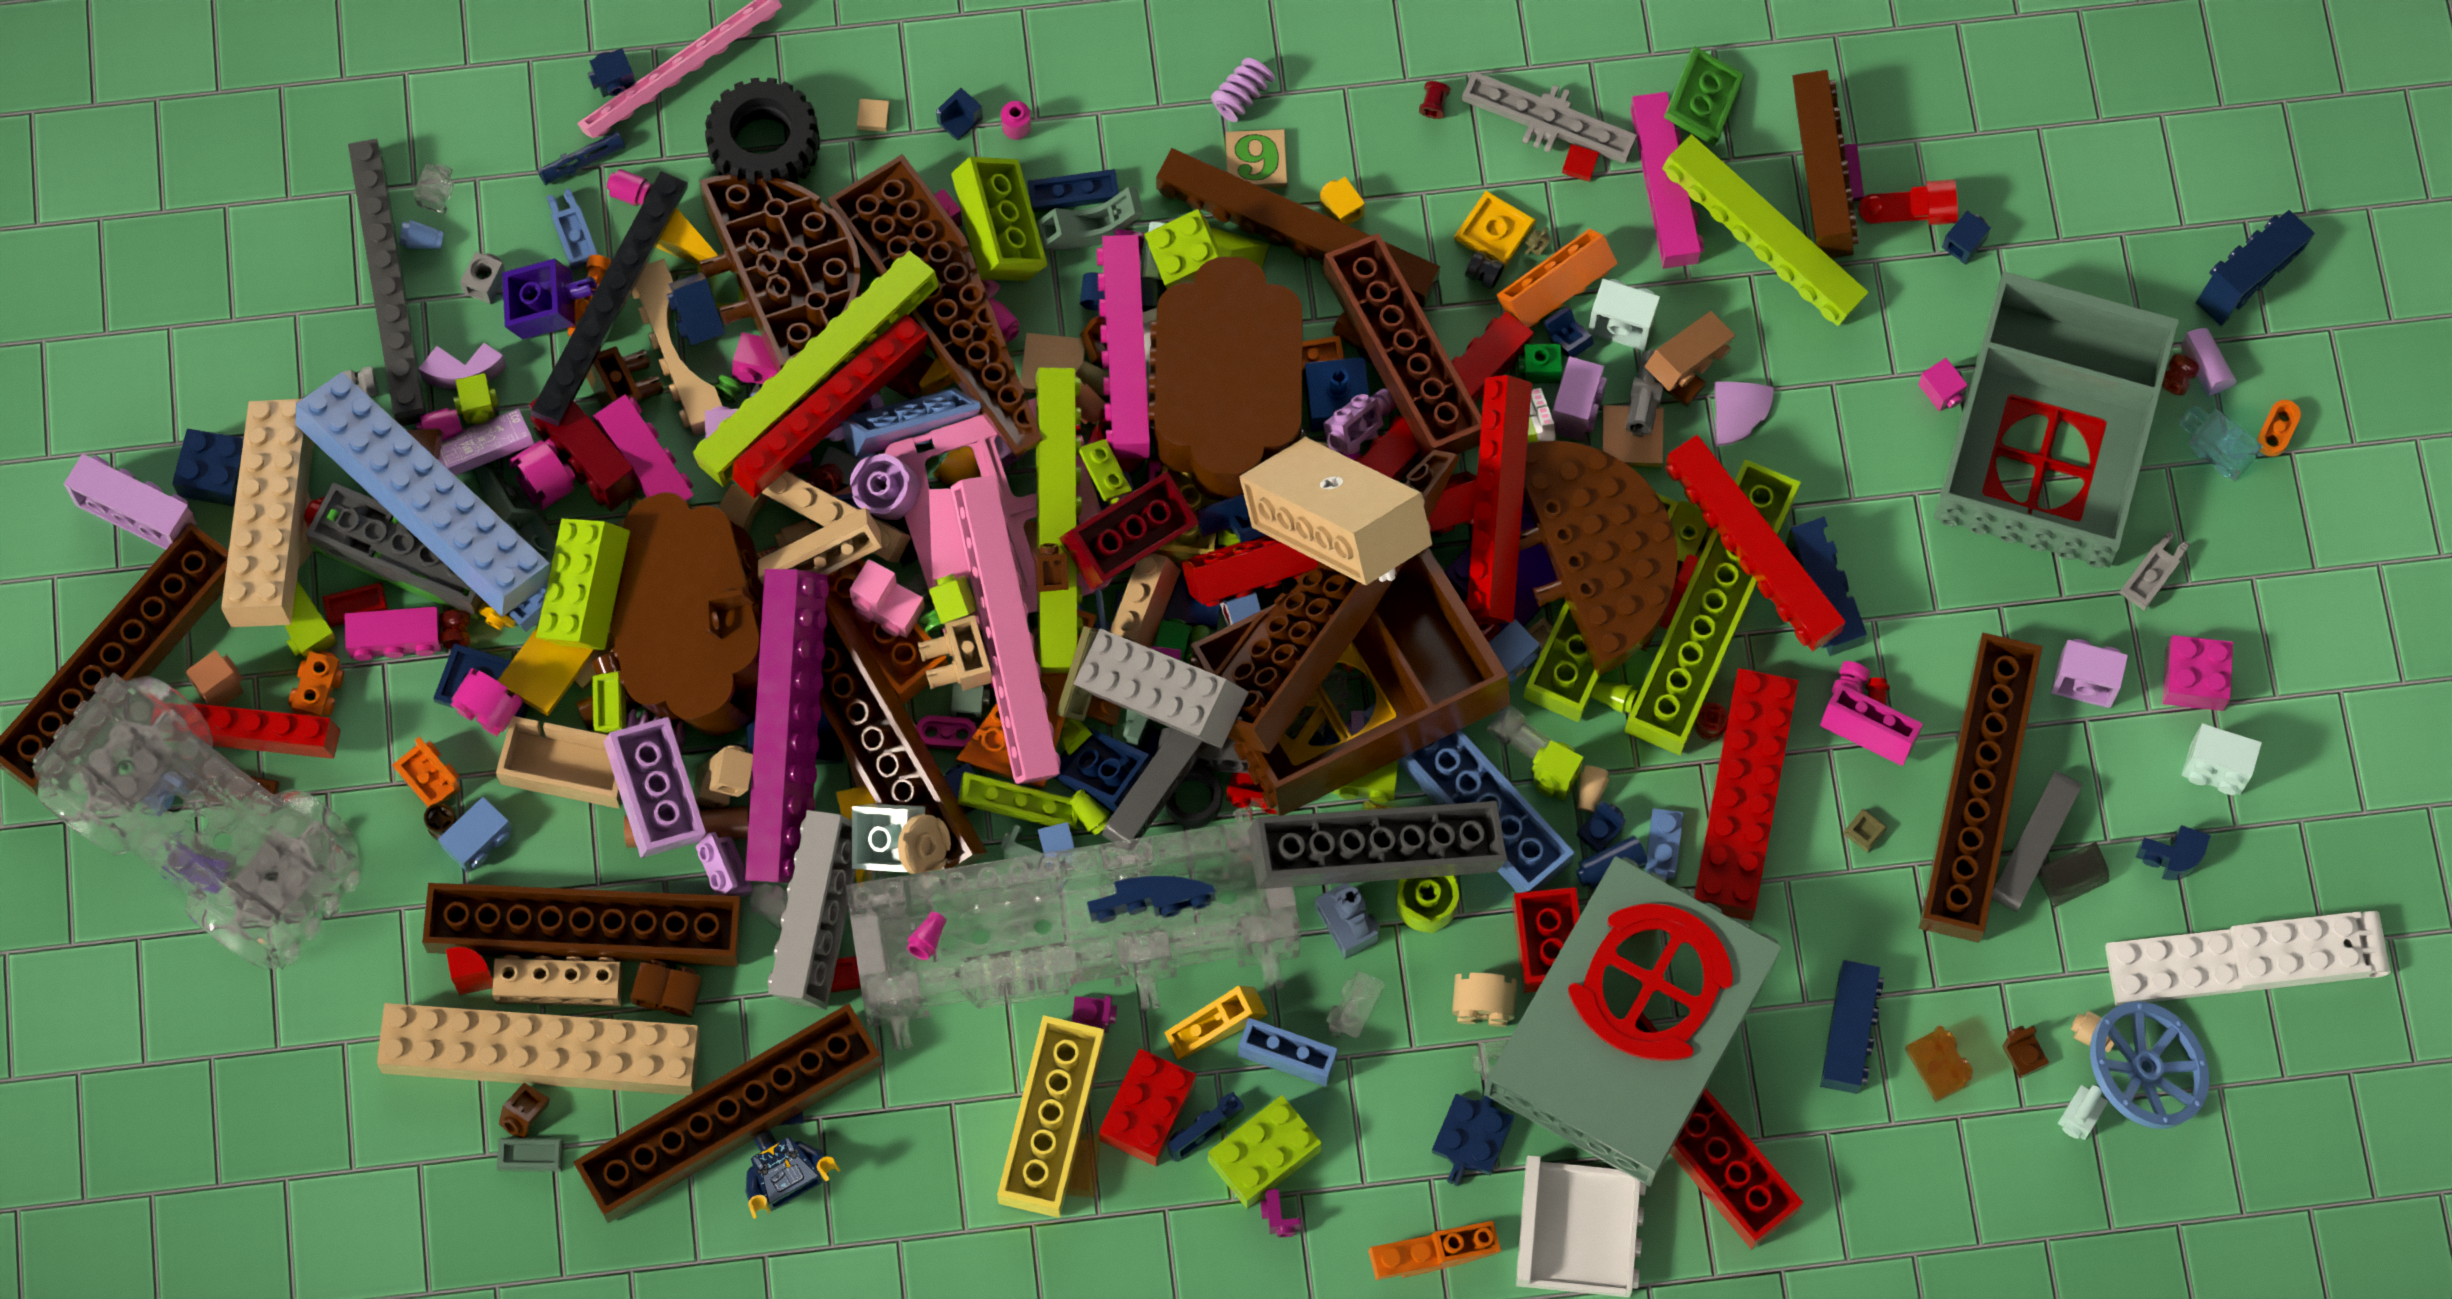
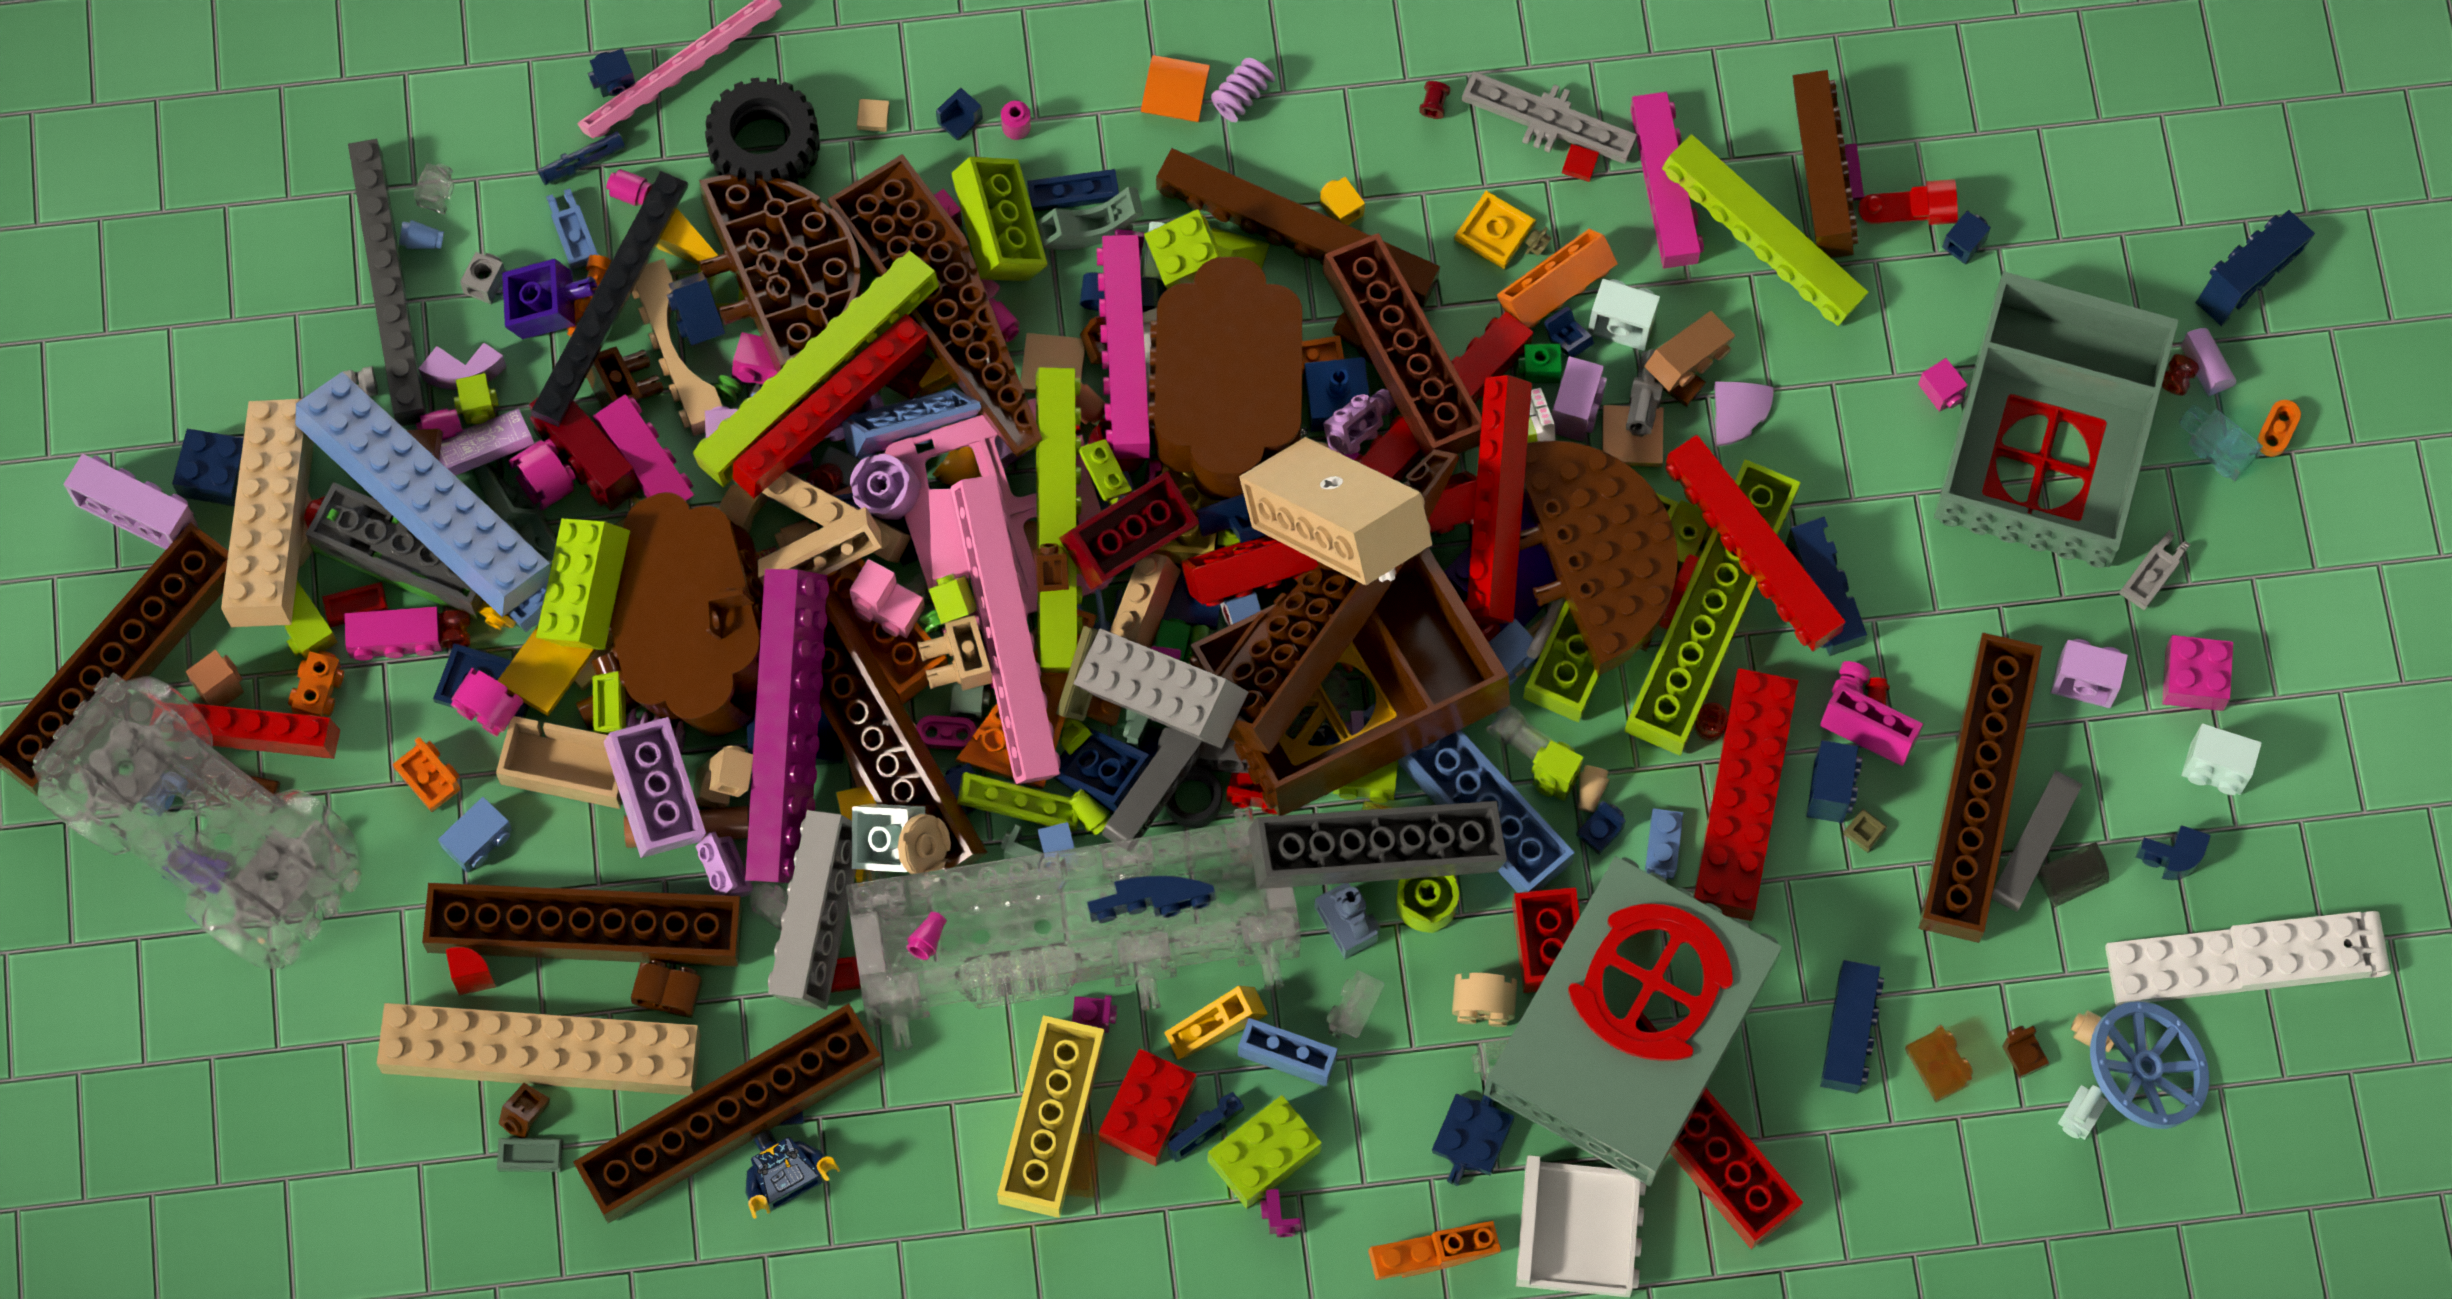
(439, 815): dark brown wheel -> none
(557, 981): tan brick -> none
(1093, 377): olive cone -> none
(1175, 88): none -> orange slope
(1257, 157): tile -> none
(1484, 269): black wheel -> none
(1545, 628): none -> light grey bar
(1594, 867): dark blue brick -> none
(1617, 696): lime cone -> none
(1704, 95): bright green tile -> none
(1833, 781): none -> dark blue brick

